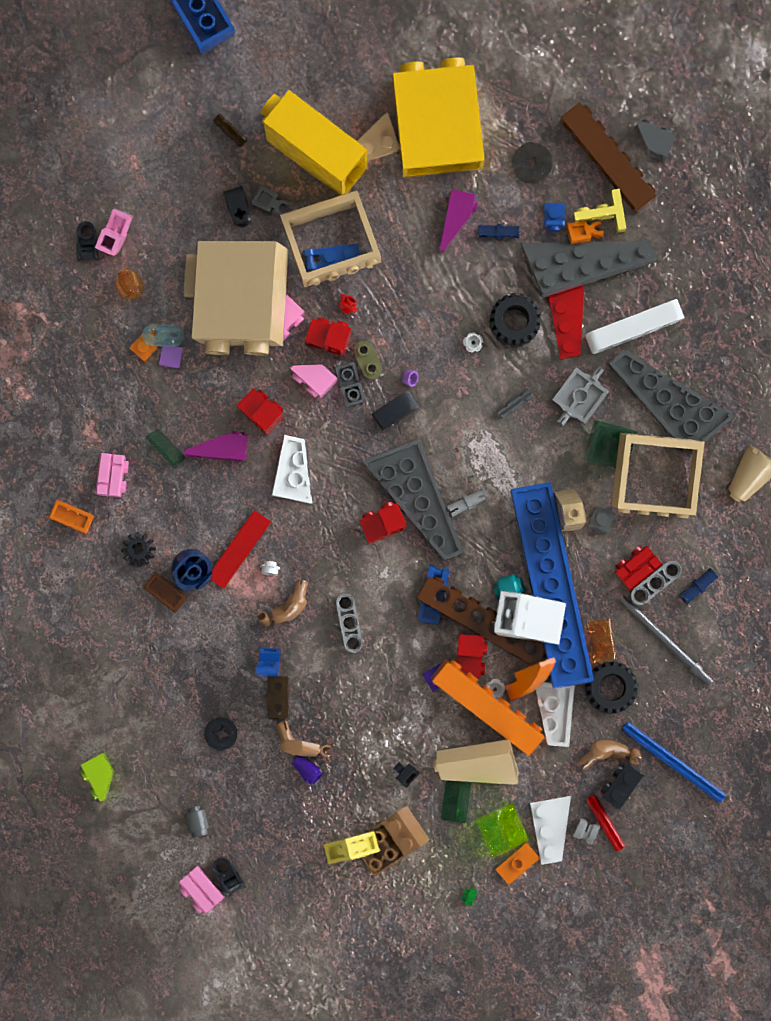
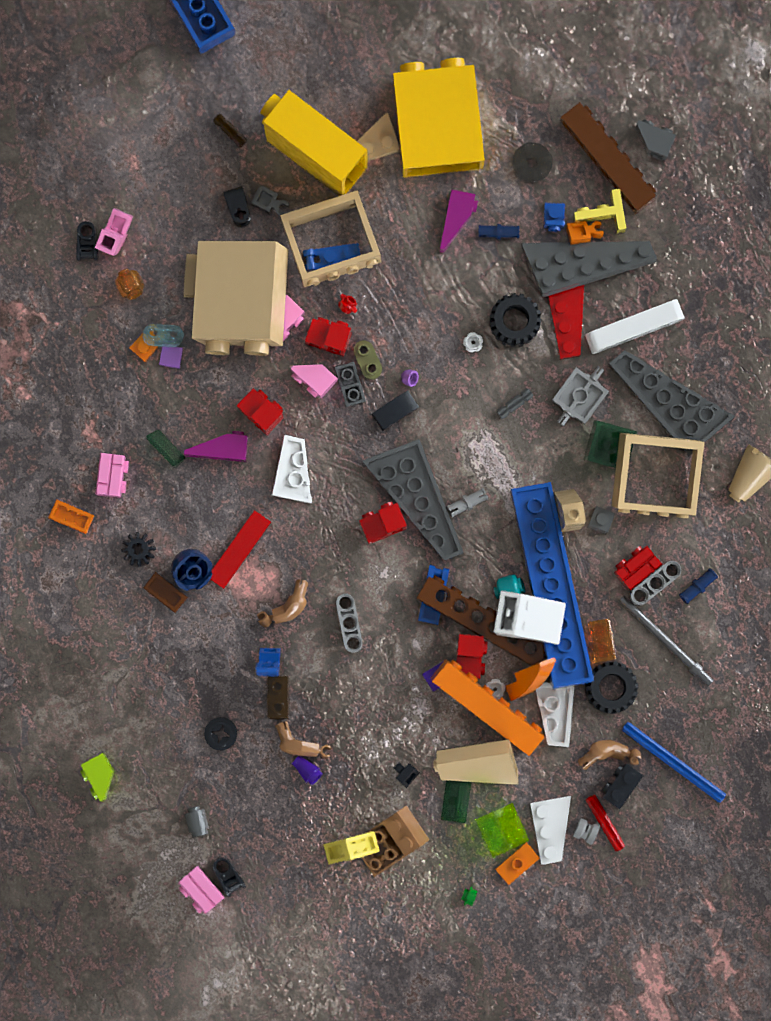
(269, 568): white plate -> none

